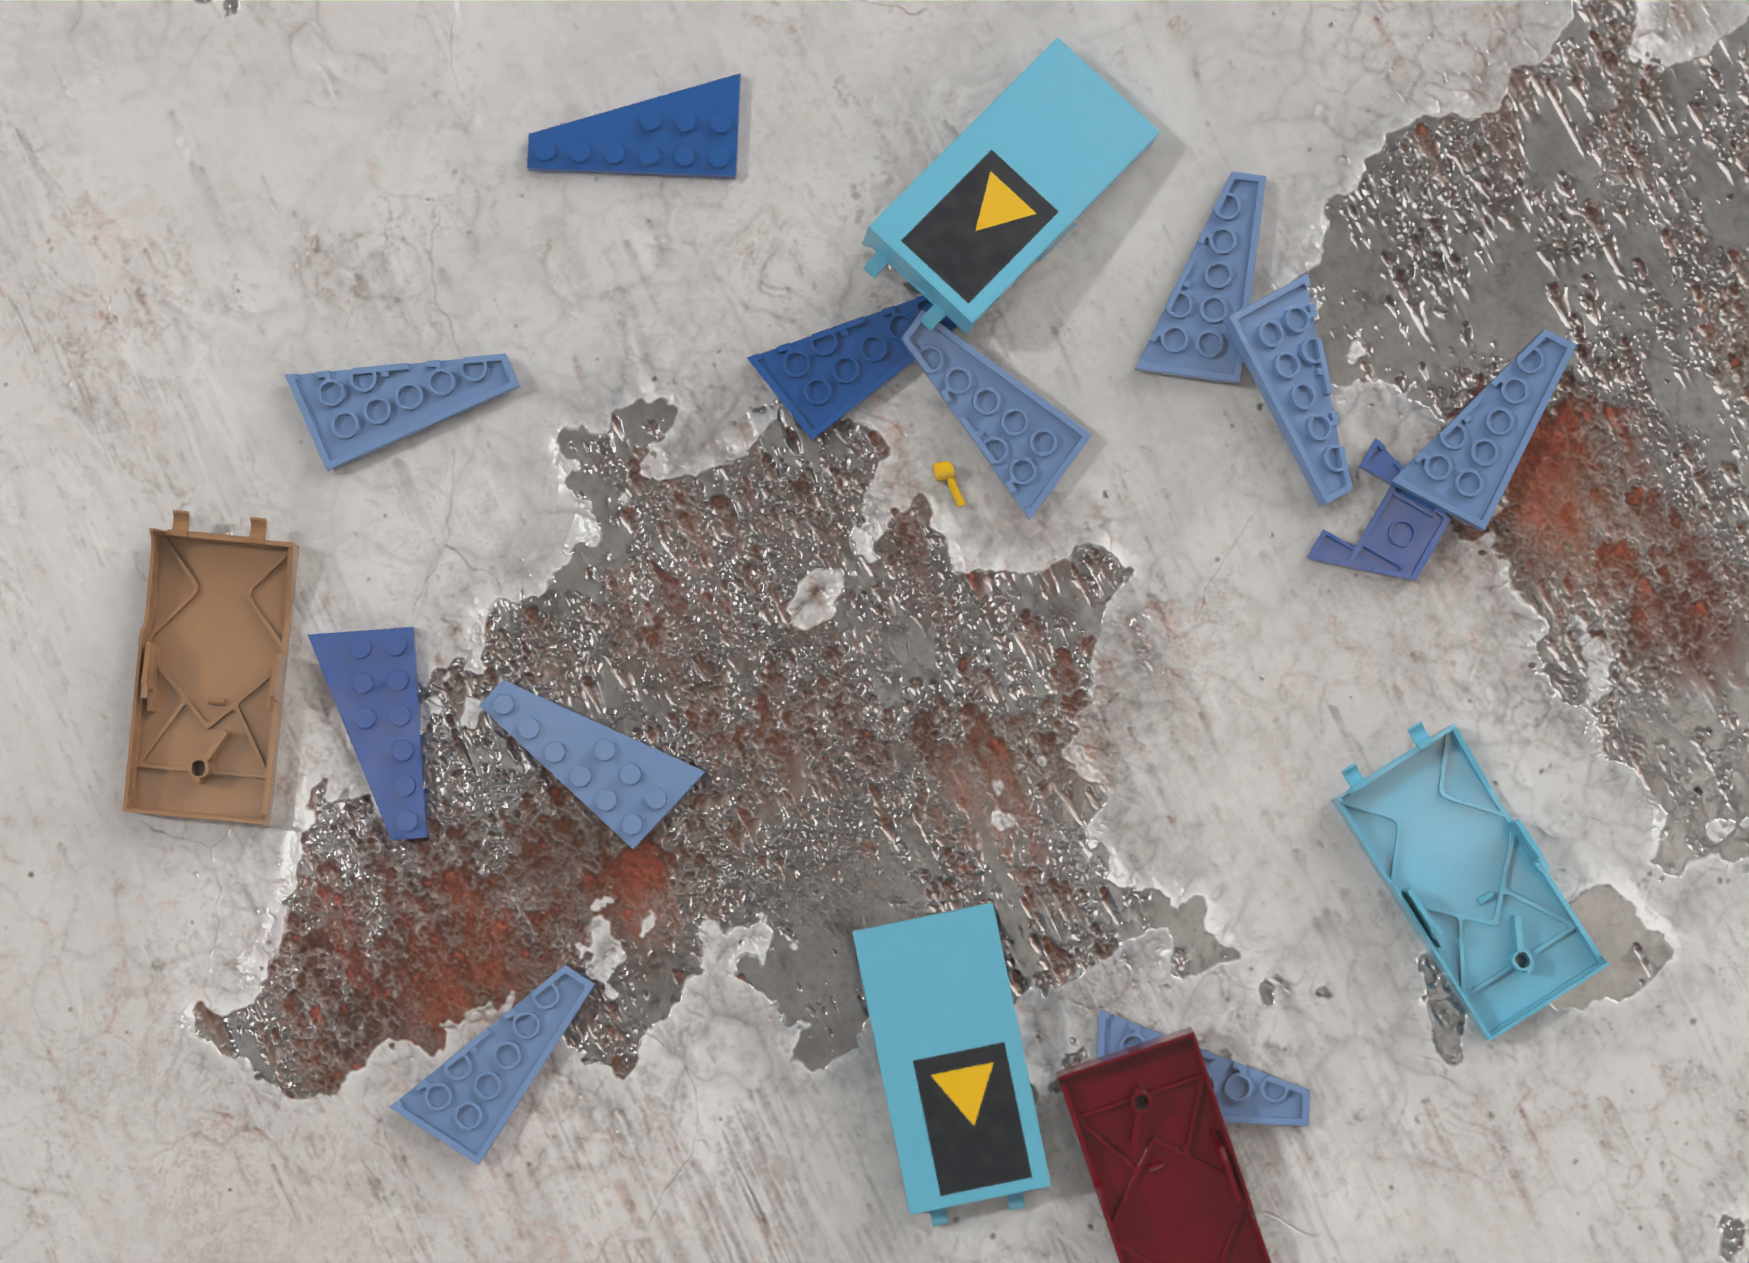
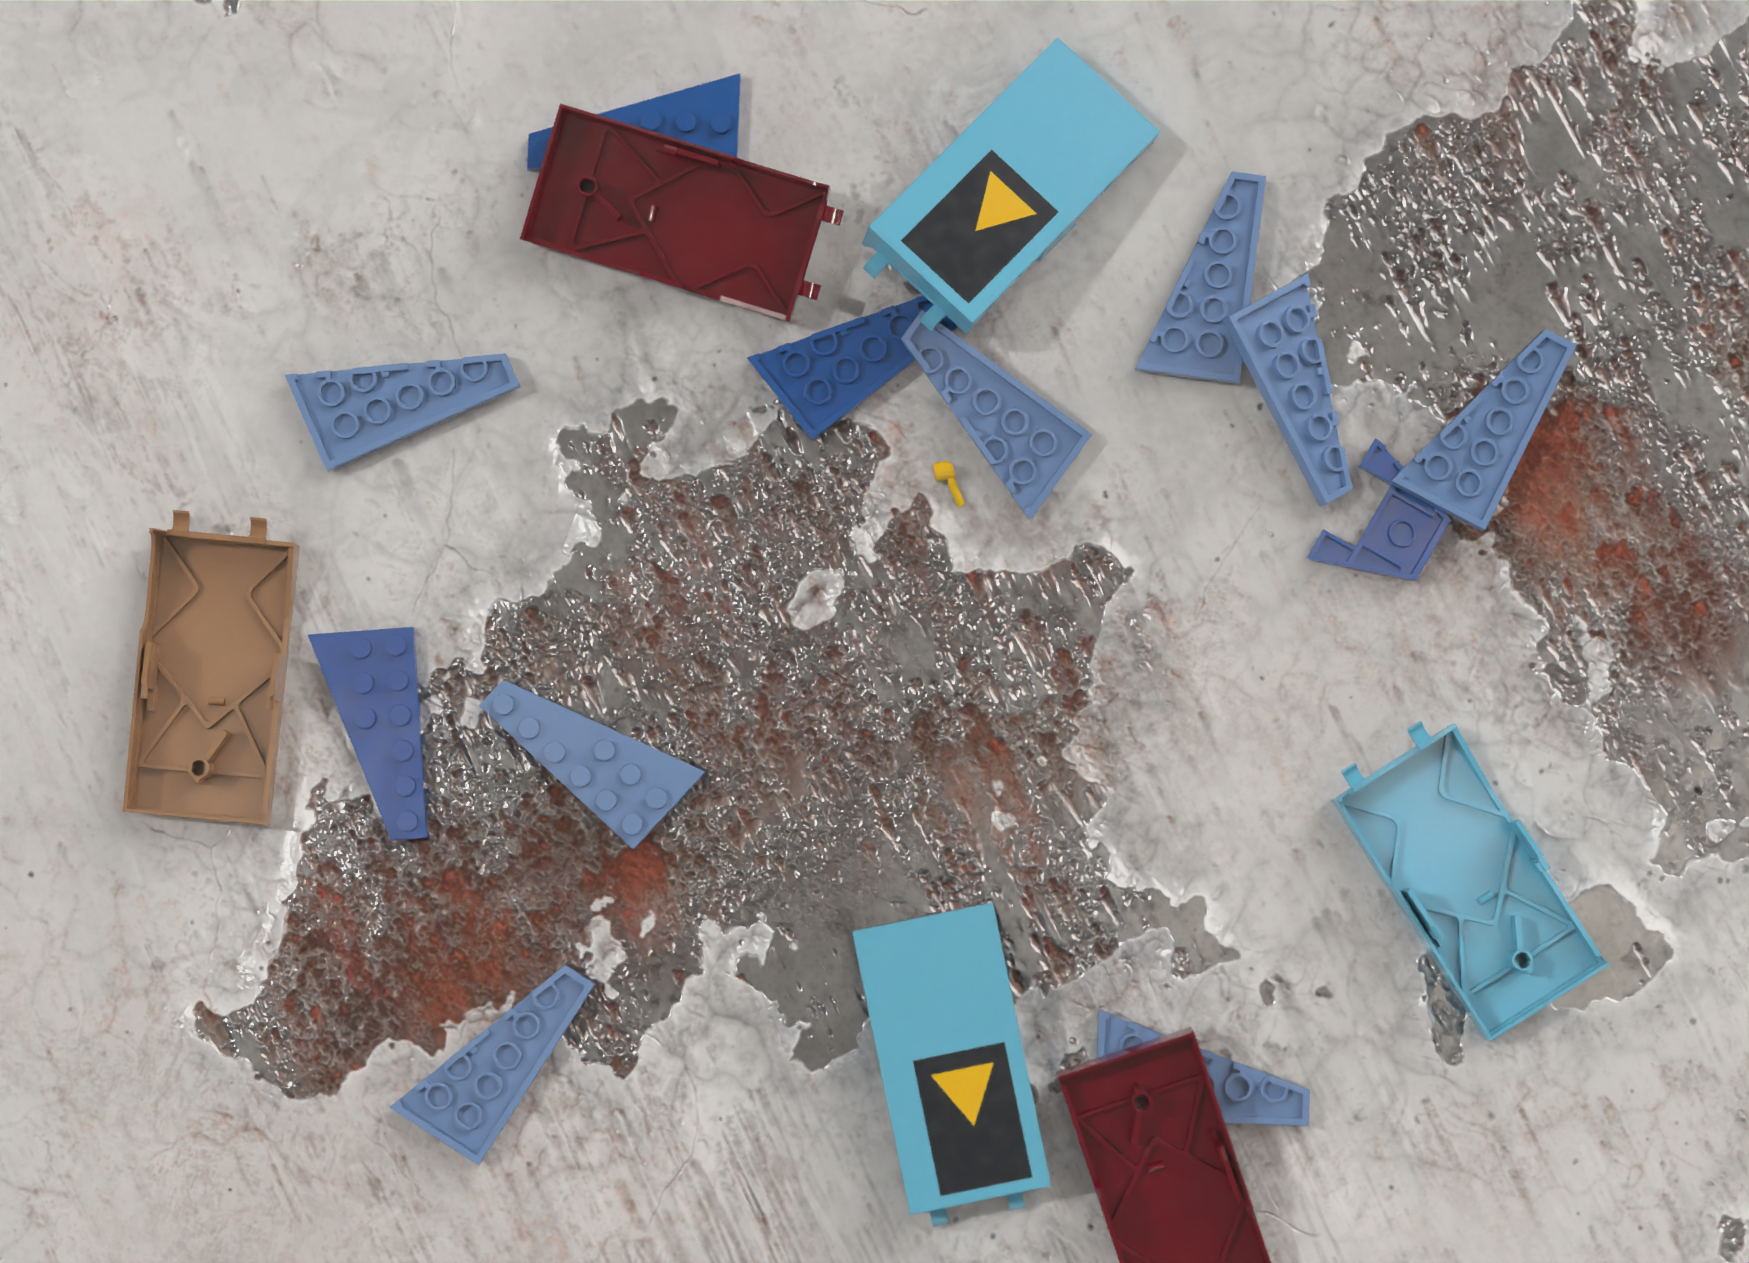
(677, 213): none -> dark red piece

